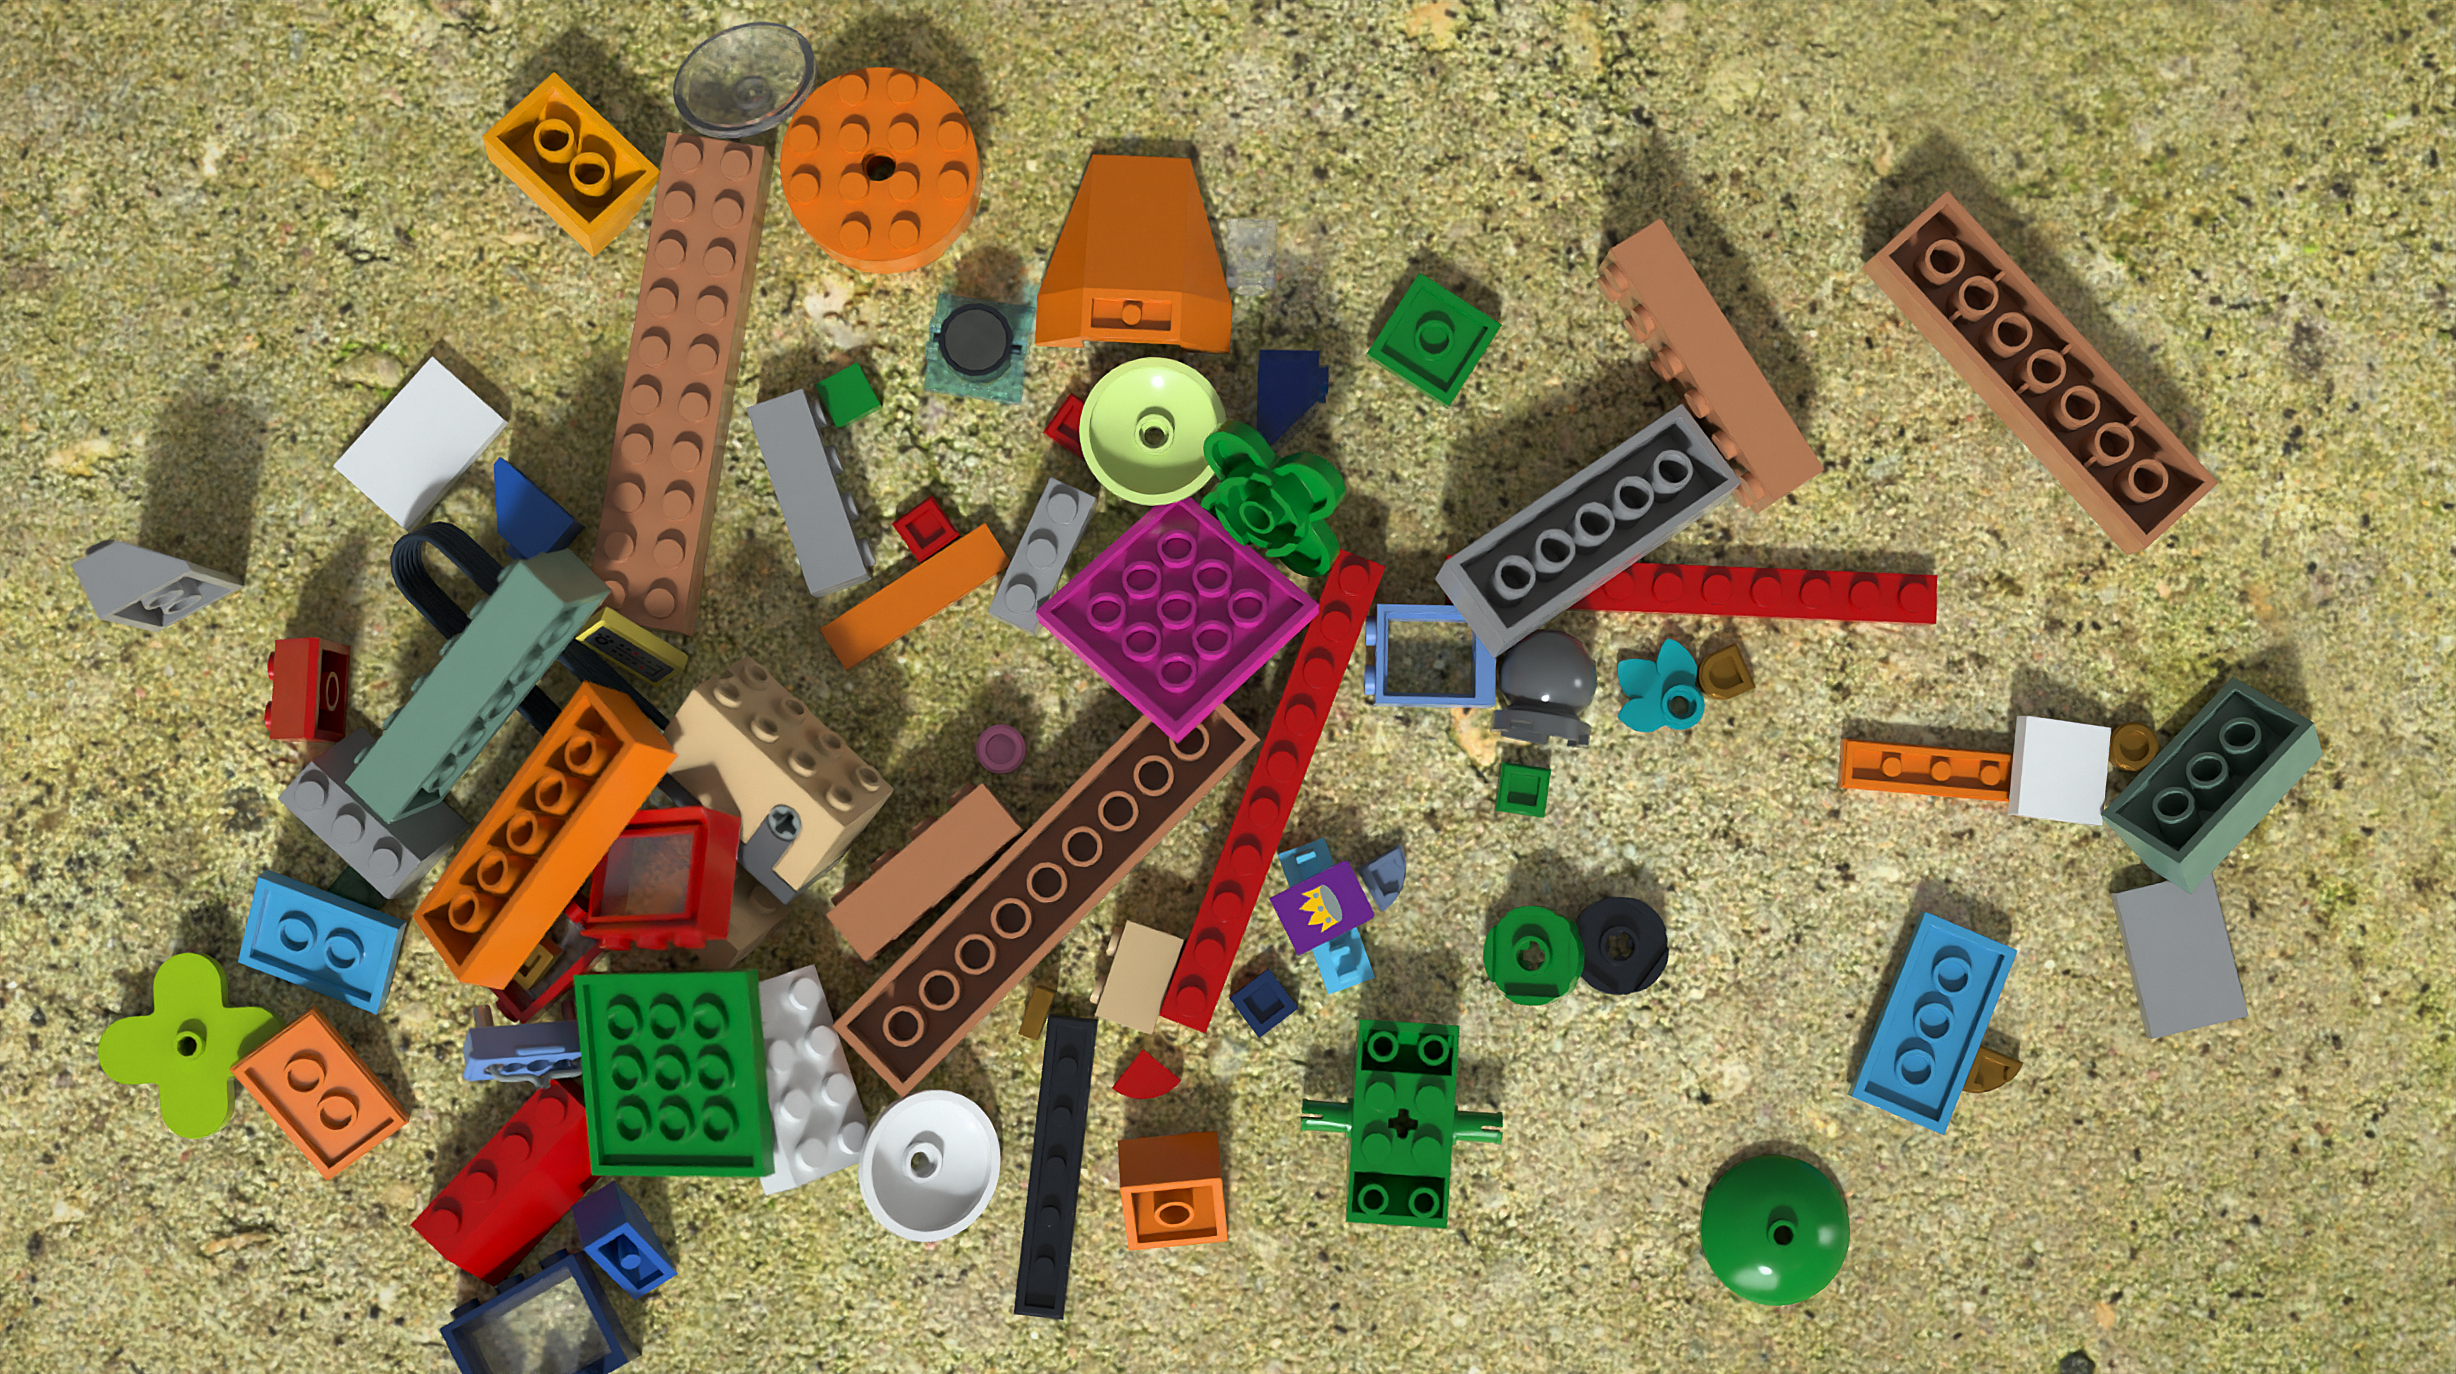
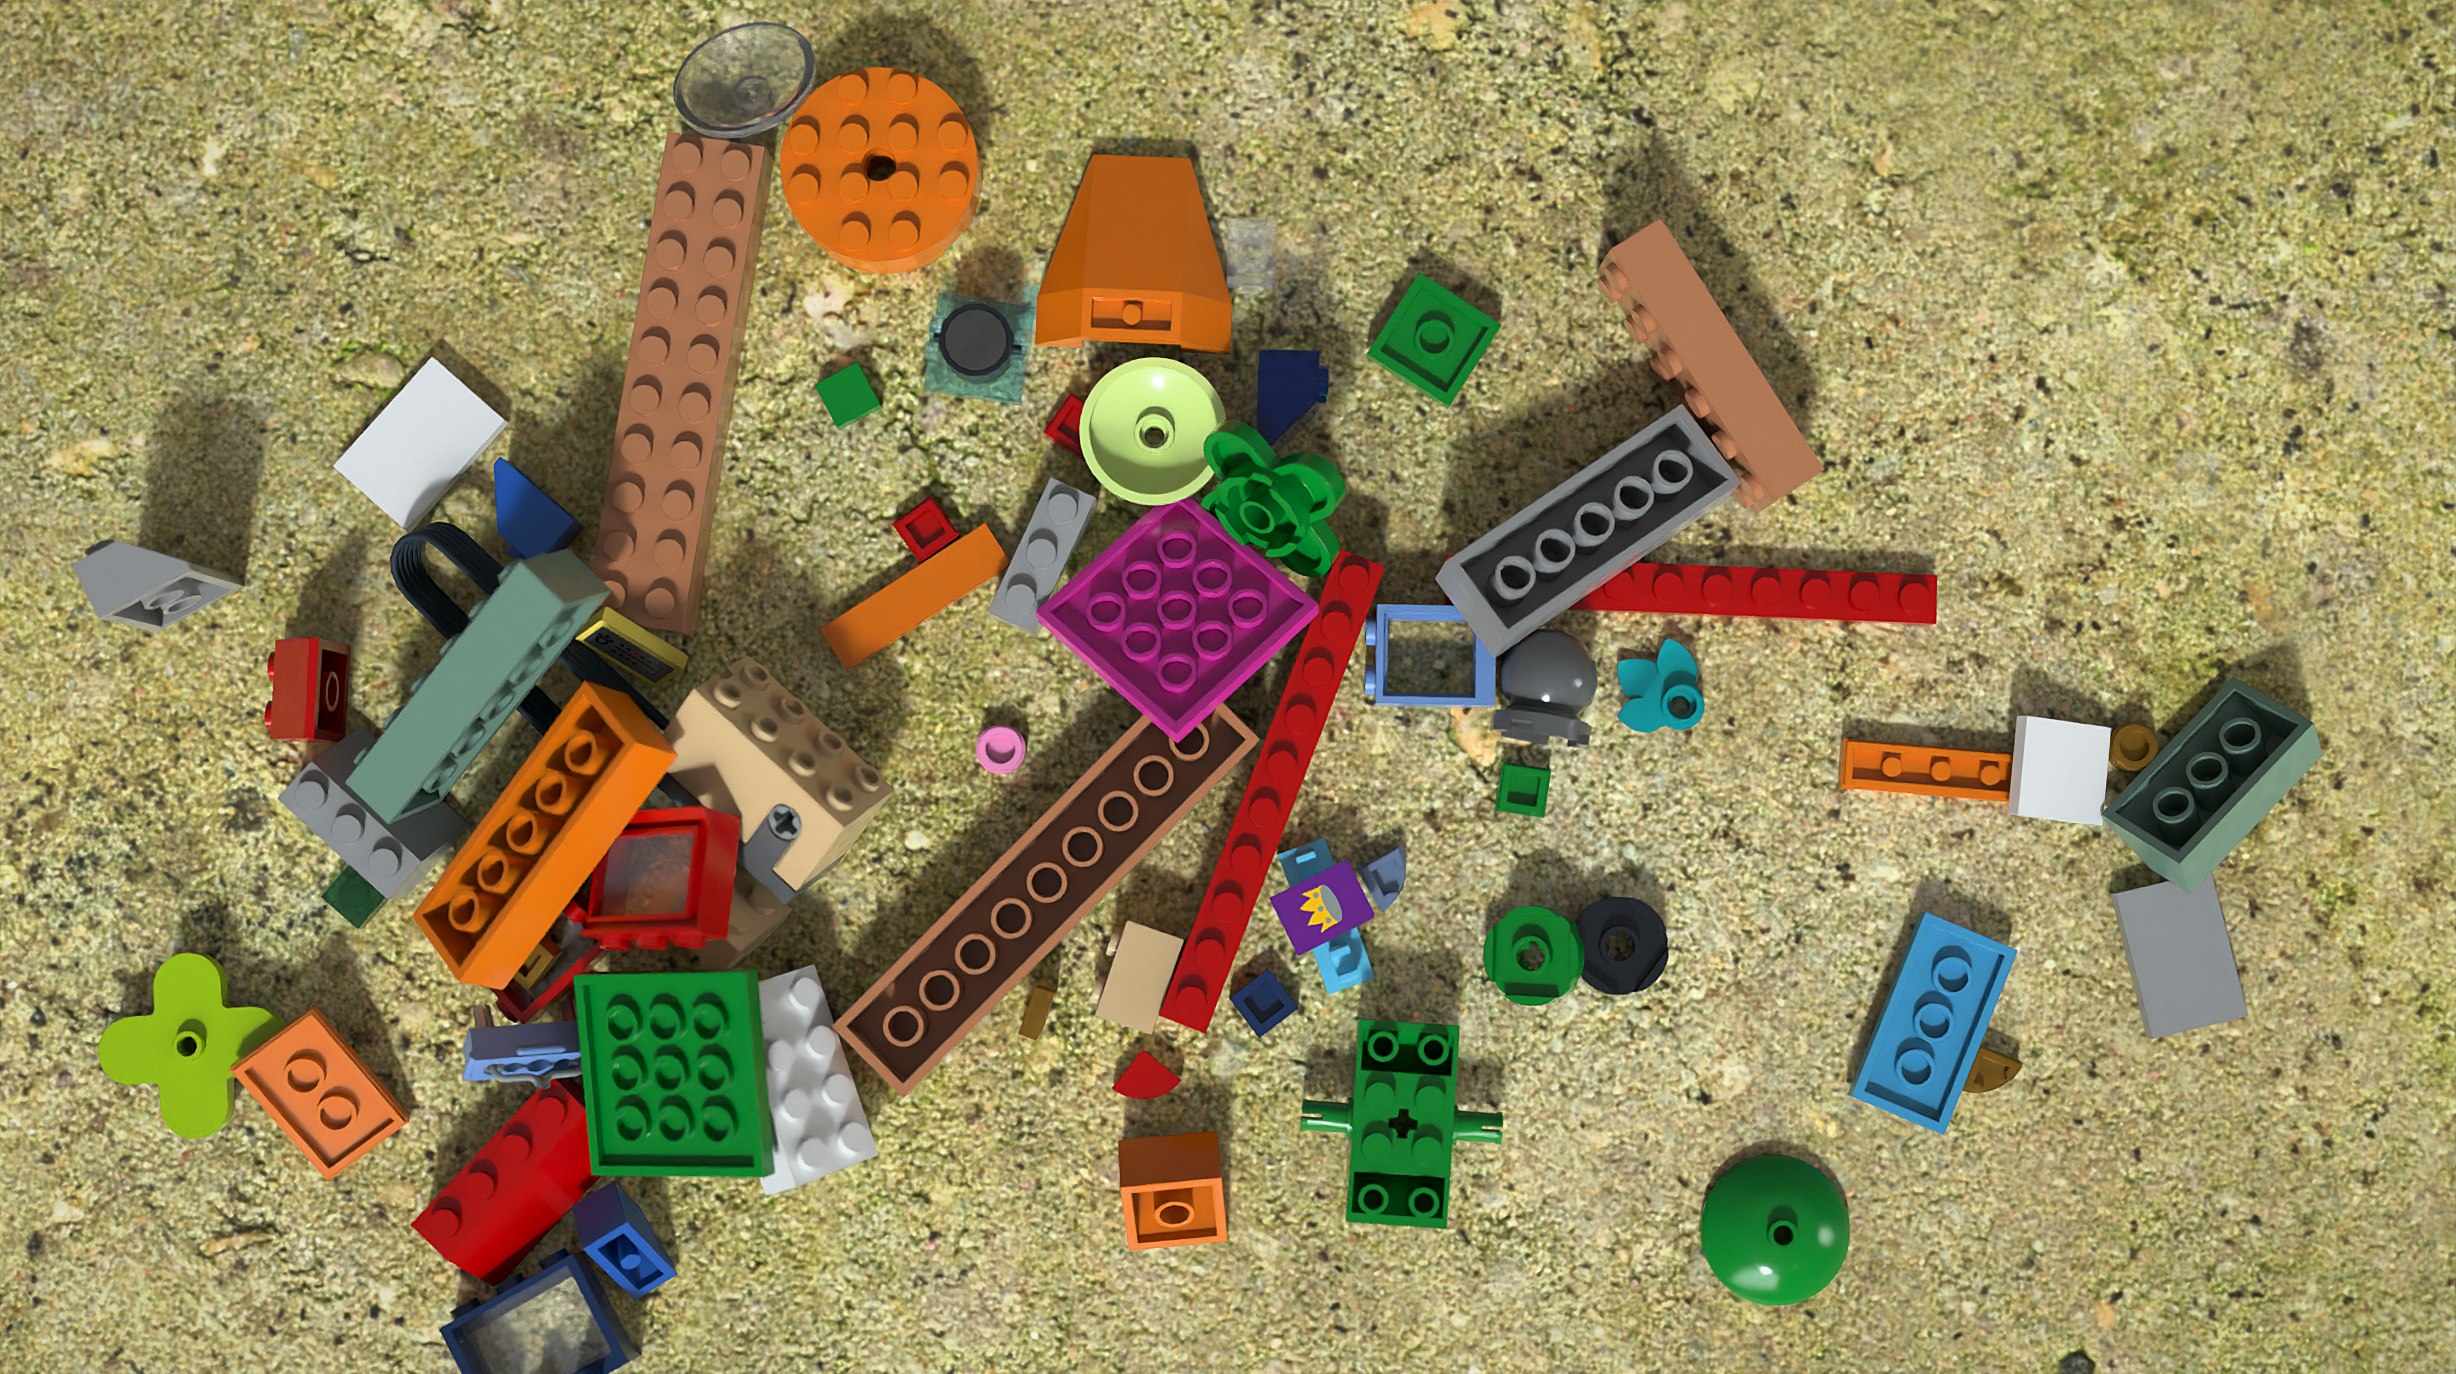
(321, 941): dark azure plate -> none
(572, 163): light orange slope -> none
(810, 492): light grey brick -> none
(926, 872): nougat brick -> none
(954, 1172): white dish -> none
(1055, 1166): black tile -> none
(1724, 674): pearl gold tile -> none
(2039, 375): nougat brick -> none

